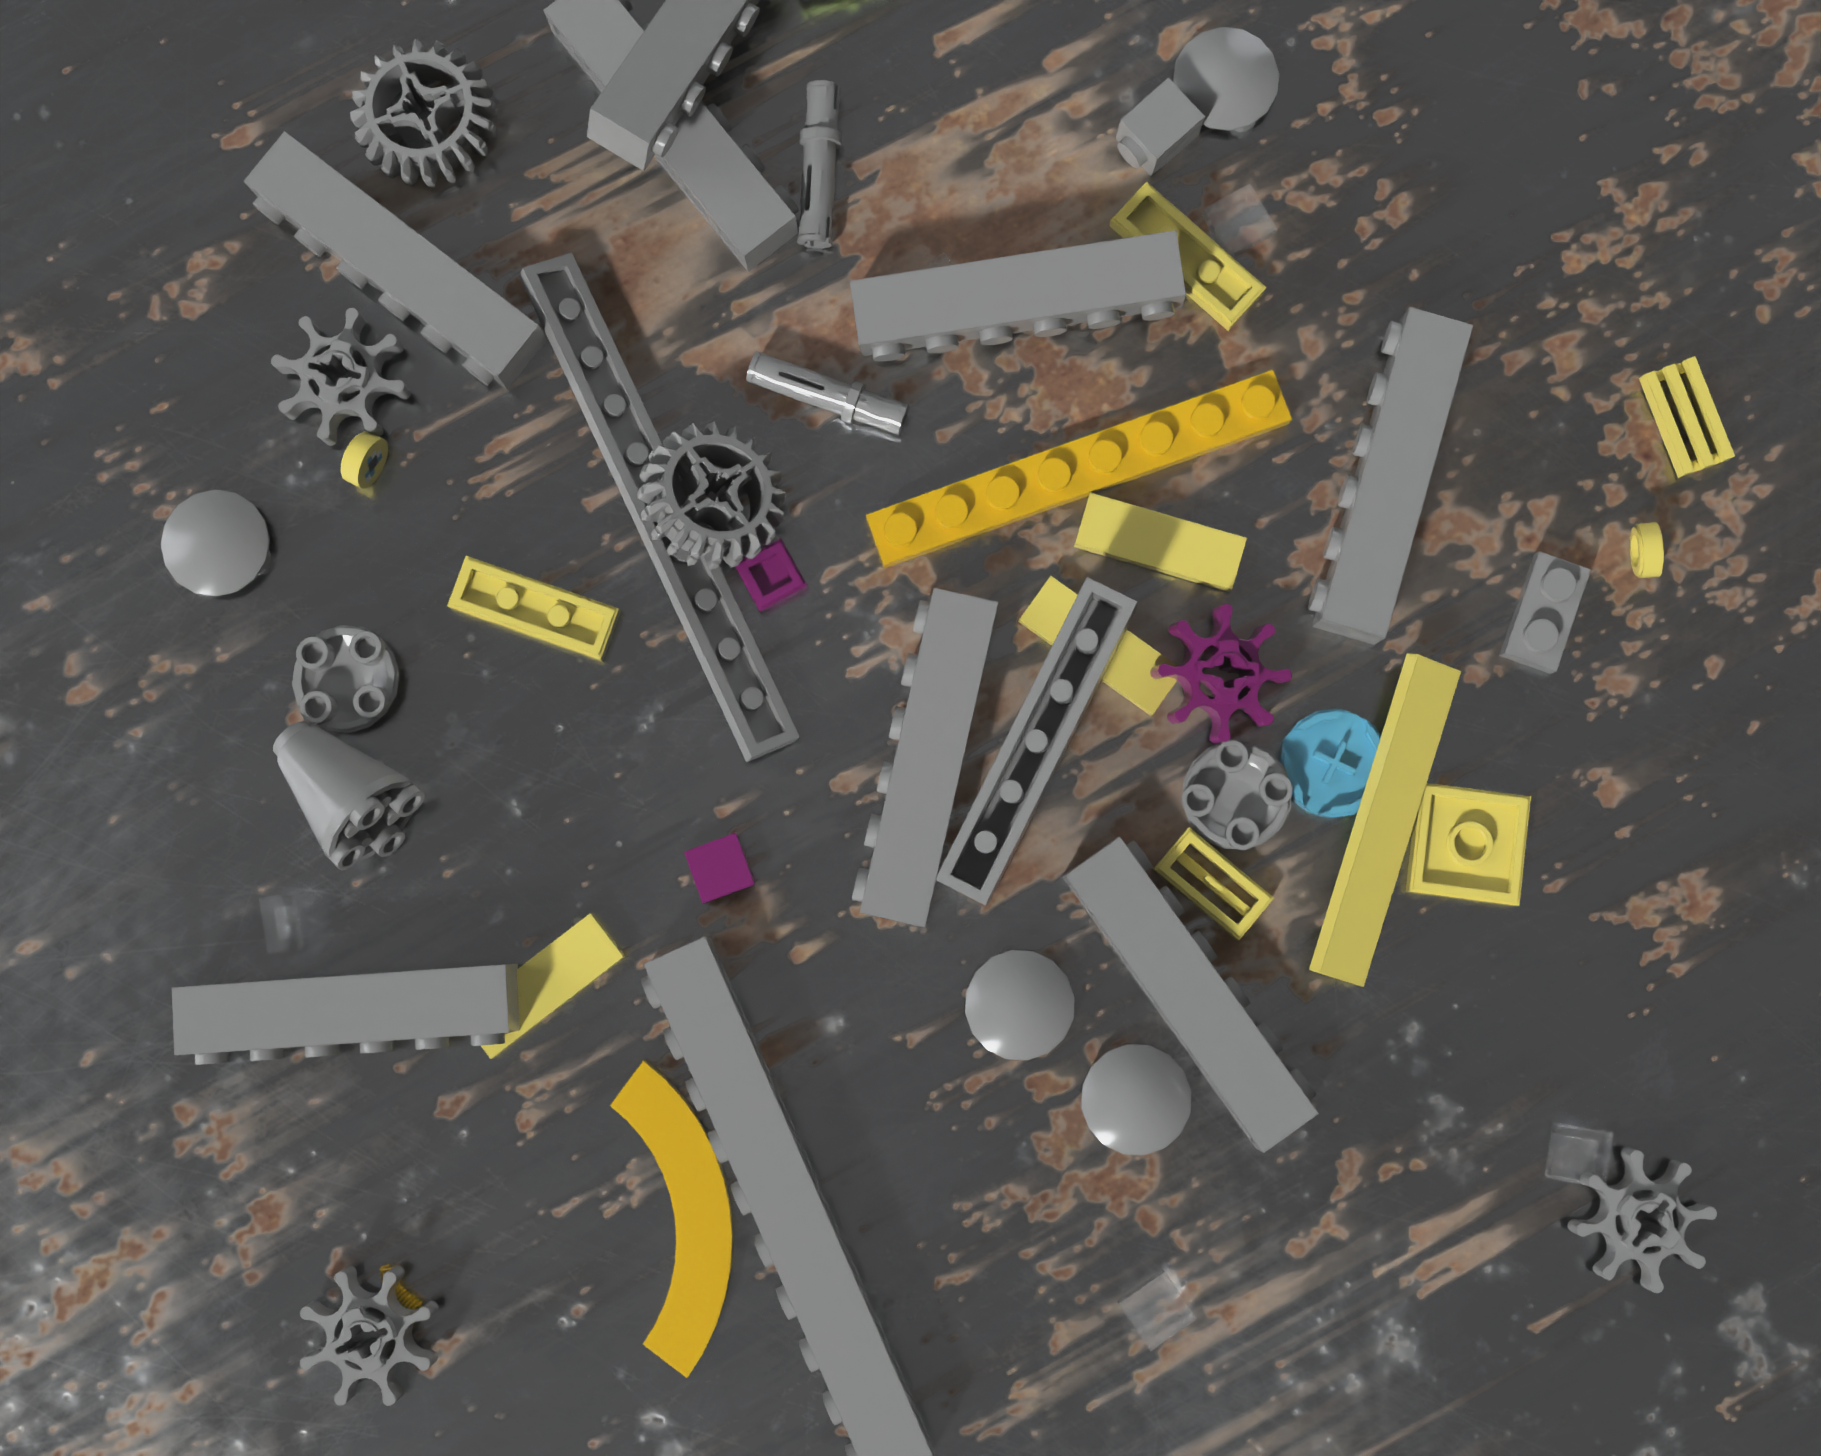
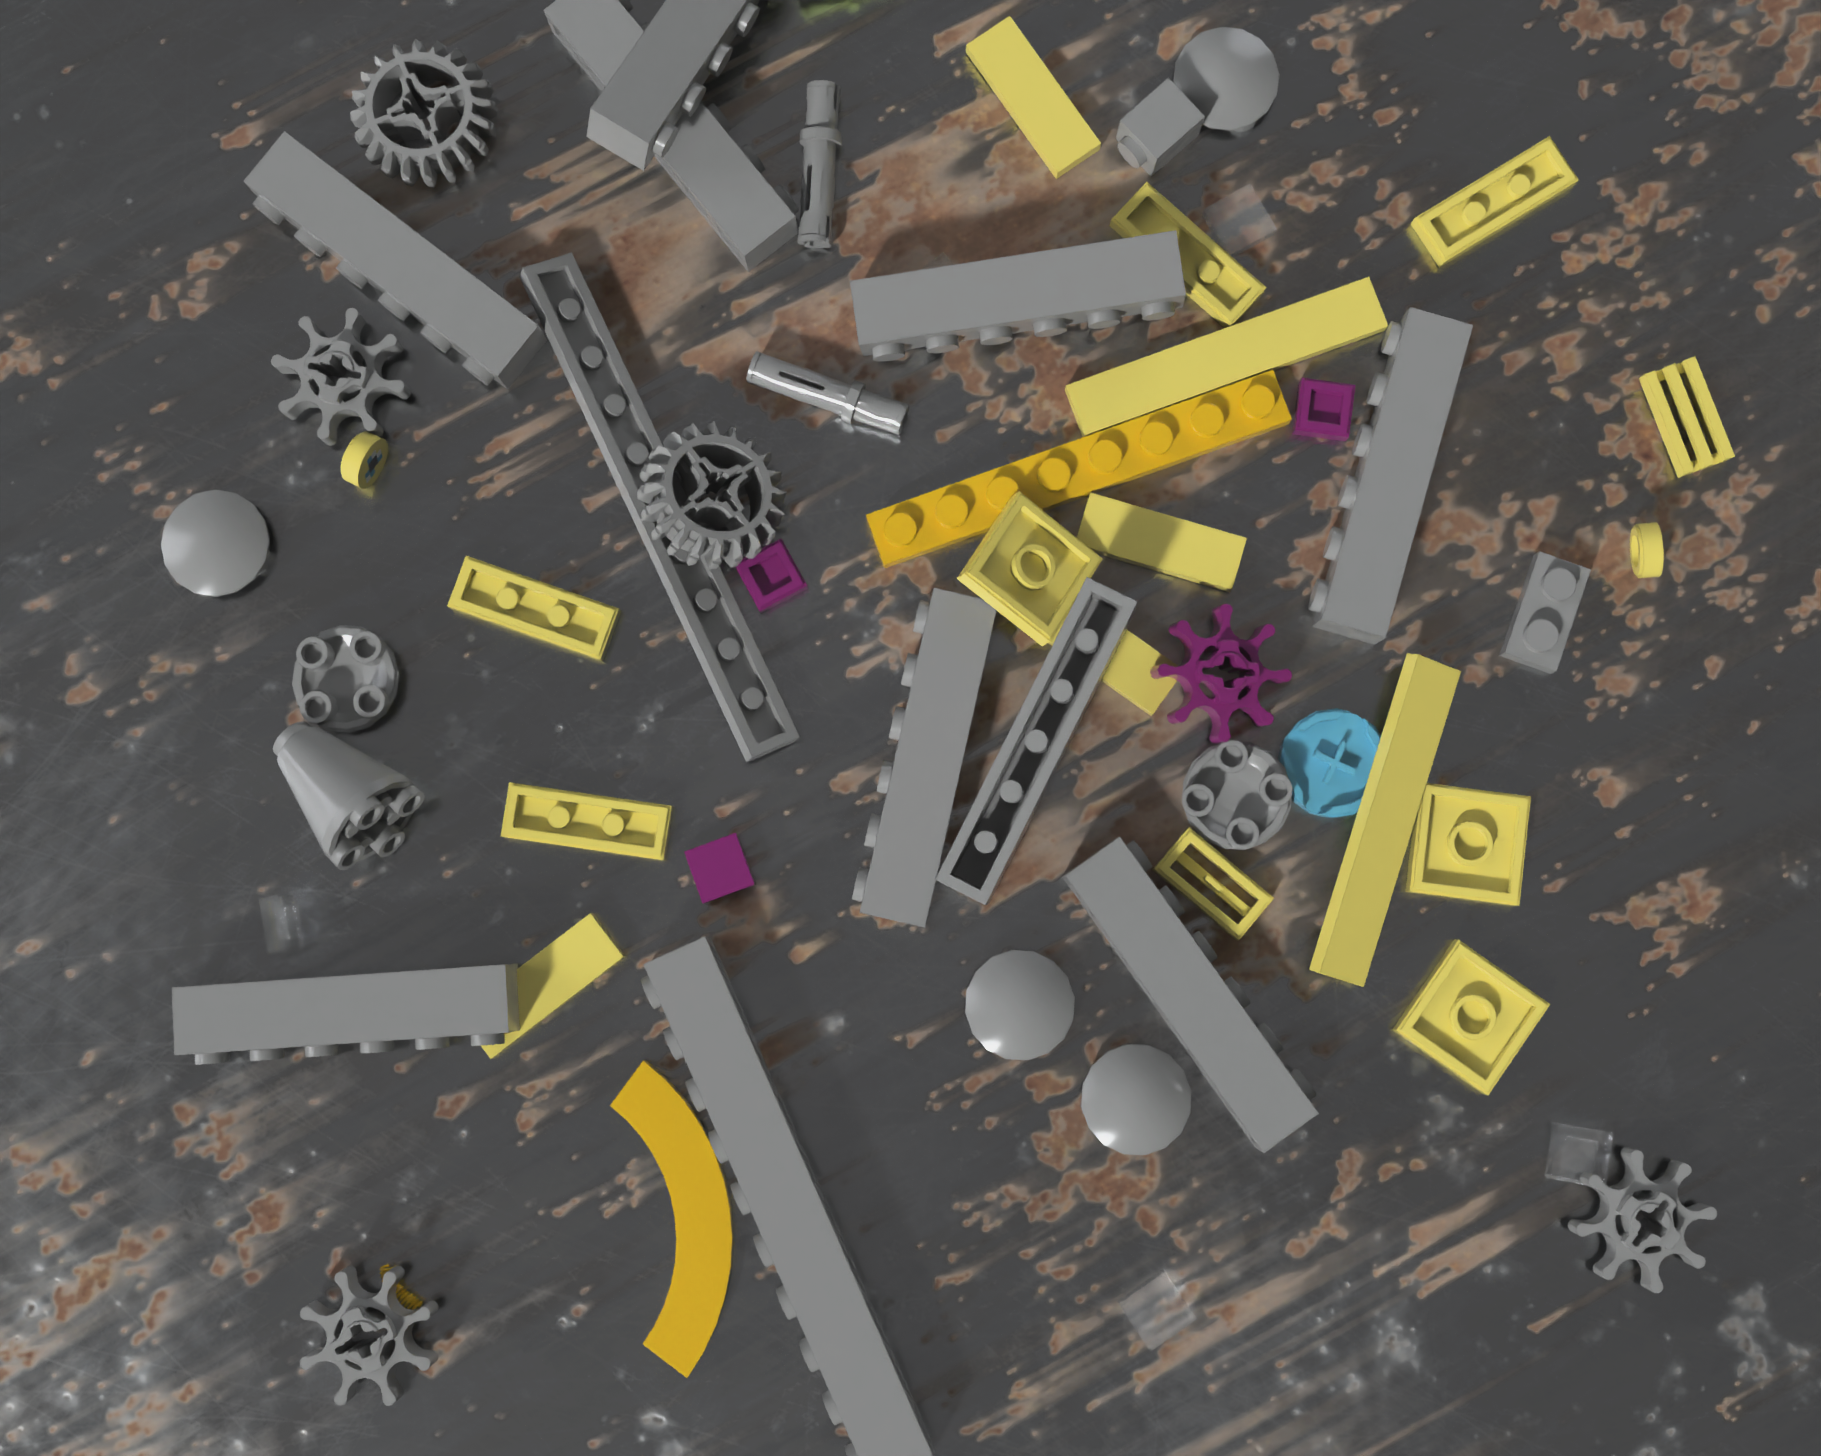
(587, 821): none -> light yellow tile
(1029, 568): none -> light yellow tile
(1033, 97): none -> light yellow tile
(1227, 356): none -> light yellow tile
(1323, 409): none -> magenta tile
(1471, 1016): none -> light yellow tile
(1494, 201): none -> light yellow tile

